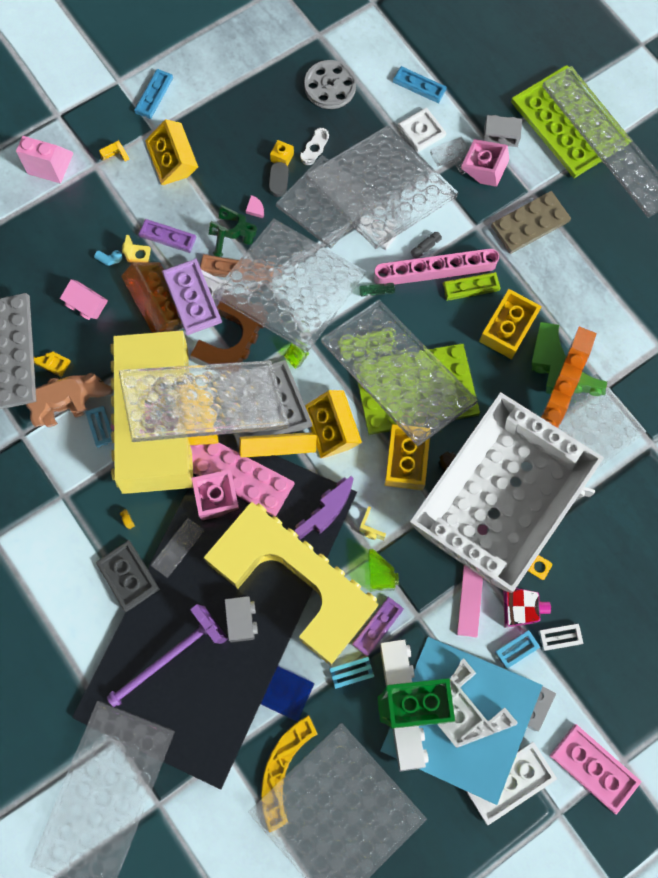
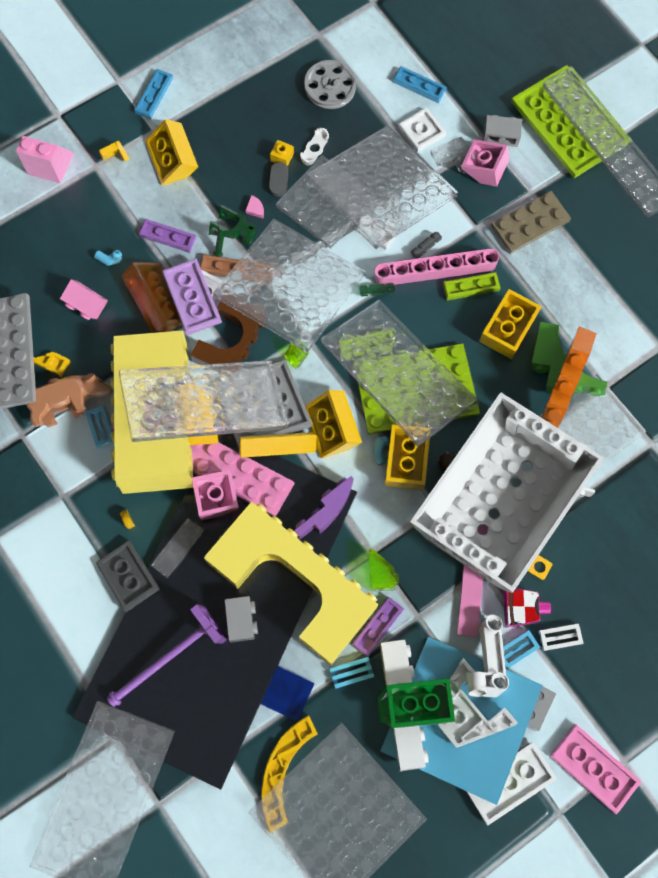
(130, 251): light yellow bracket -> none
(370, 532): light yellow bracket -> none
(380, 443): none -> medium azure arm
(494, 663): none -> white piece

